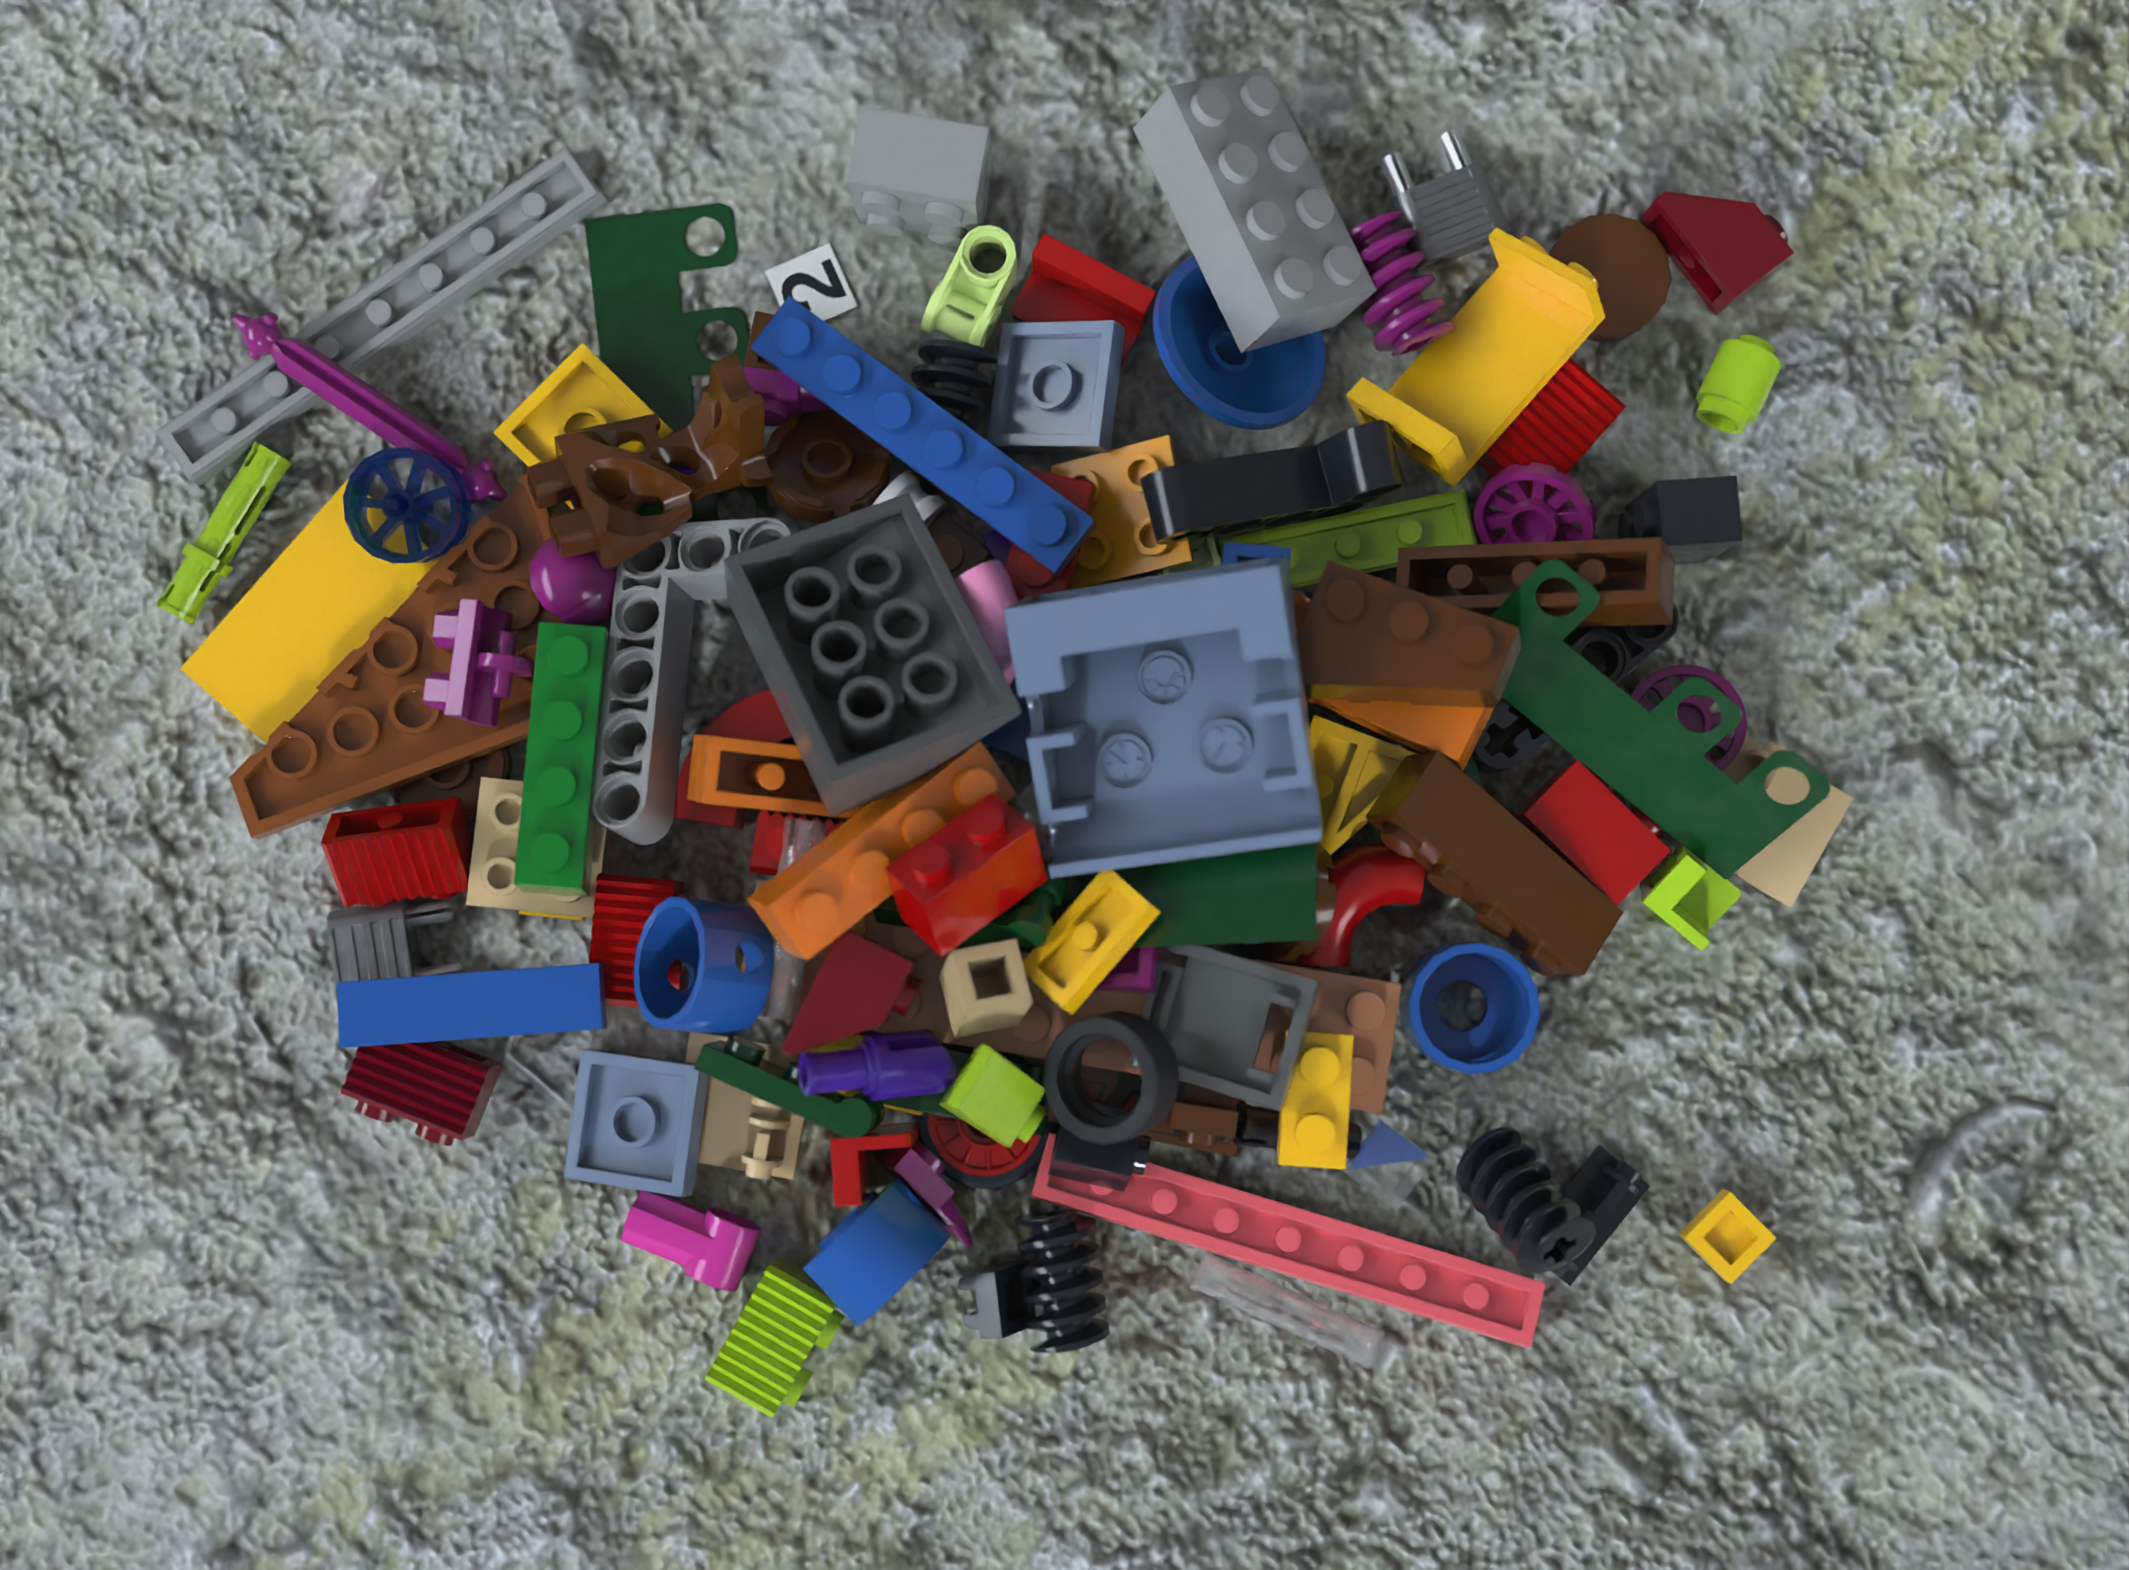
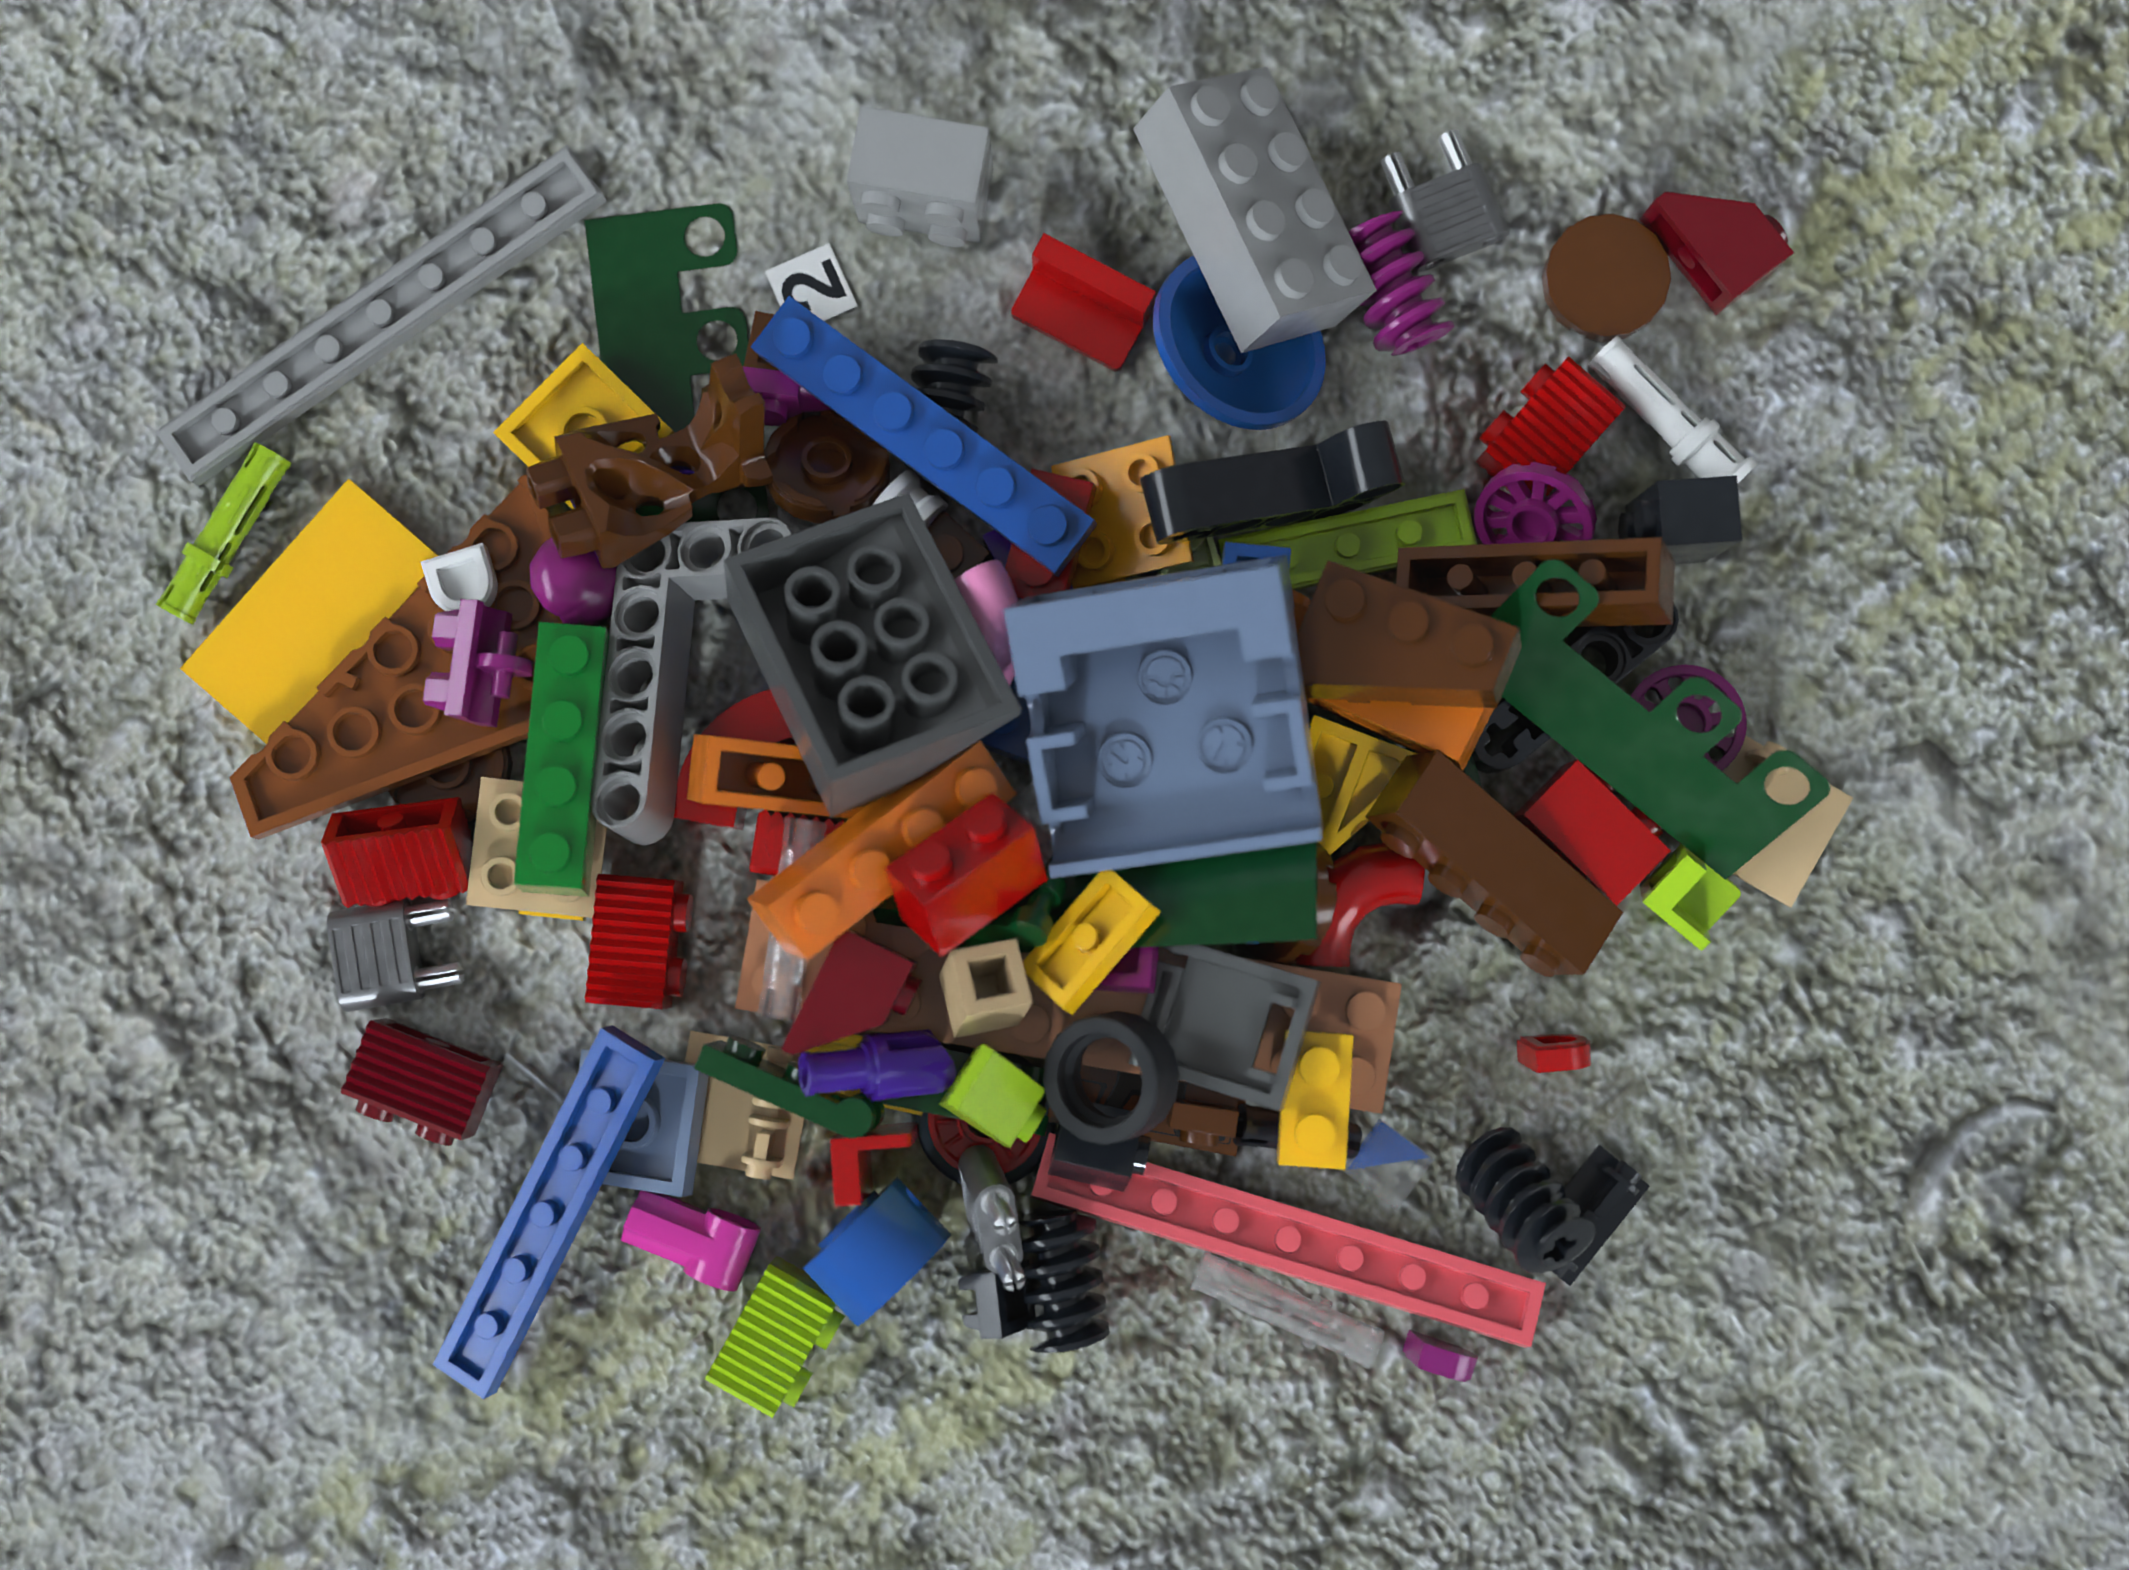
(363, 402): magenta wheel -> none
(406, 505): clear blue wheel -> none
(461, 575): none -> white tile
(471, 1005): blue tile -> none
(548, 1211): none -> plate
(705, 940): blue piece -> none
(920, 1173): magenta plate -> none
(969, 301): yellowish green piece -> none
(992, 1214): none -> flat silver piece
(1056, 386): sand blue plate -> none
(1439, 1357): none -> magenta tile
(1490, 363): yellow panel -> none
(1509, 1011): blue piece -> none
(1554, 1052): none -> red tile
(1692, 439): none -> white pin
(1727, 1236): yellow plate -> none
(1737, 383): lime brick -> none

